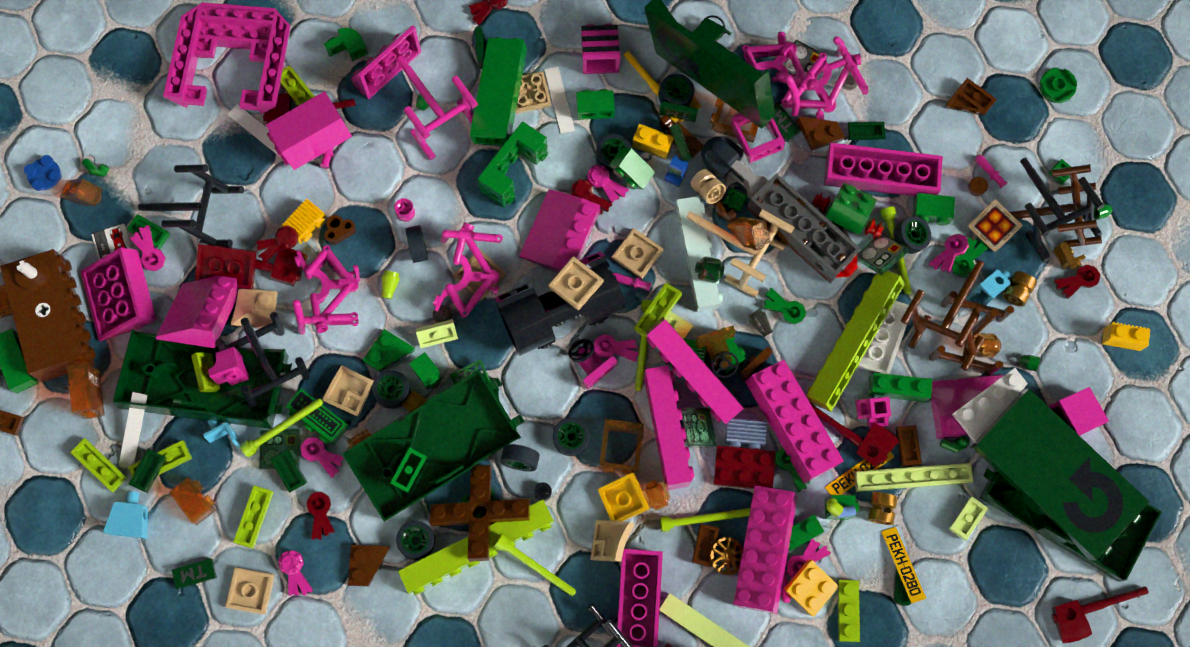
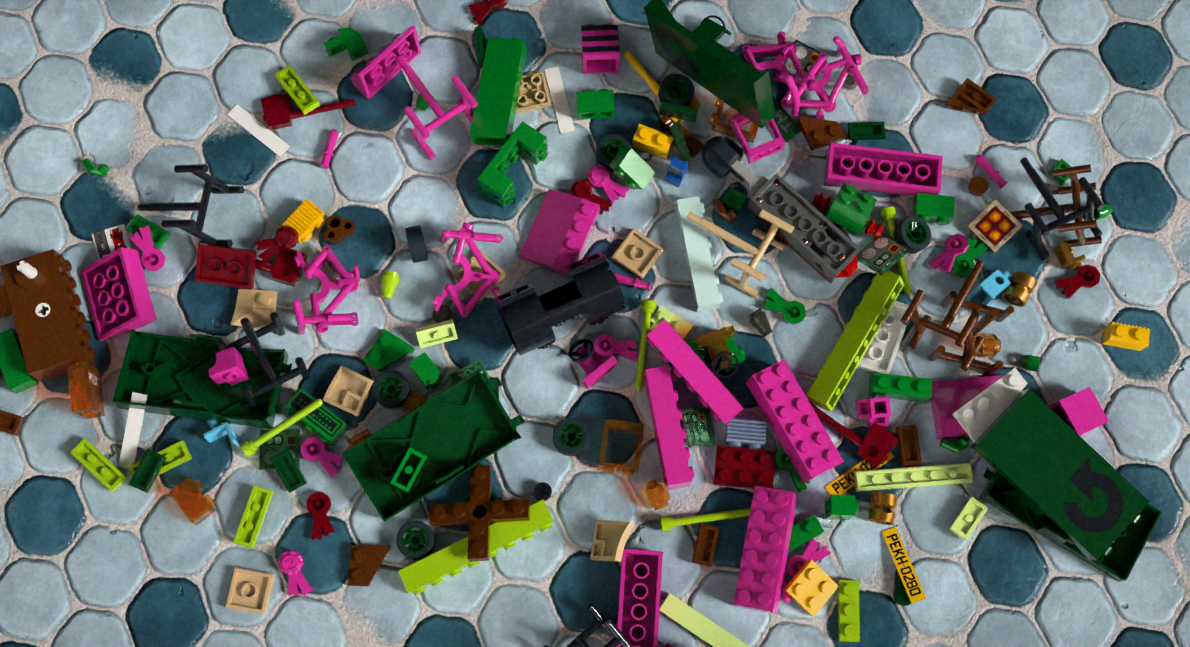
(43, 173): blue piece -> none
(81, 192): clear orange slope -> none
(128, 518): medium azure torso -> none
(194, 573): dark green tile -> none
(200, 311): dark pink slope -> none
(202, 363): lime plate -> none
(228, 26): dark pink slope -> none
(307, 131): dark pink brick -> none
(404, 205): dark pink wheel -> none
(502, 543): lime piece -> none
(520, 457): black wheel -> none
(575, 283): tan tile -> none
(623, 498): yellow plate -> none
(659, 308): lime plate -> none
(708, 186): tan wheel -> none
(709, 269): dark green head -> none
(726, 555): pearl gold wheel -> none
(750, 232): clear orange slope -> none
(754, 363): reddish brown plate -> none
(838, 510): arm -> none
(1058, 85): green tile -> none
(1071, 617): dark red piece -> none

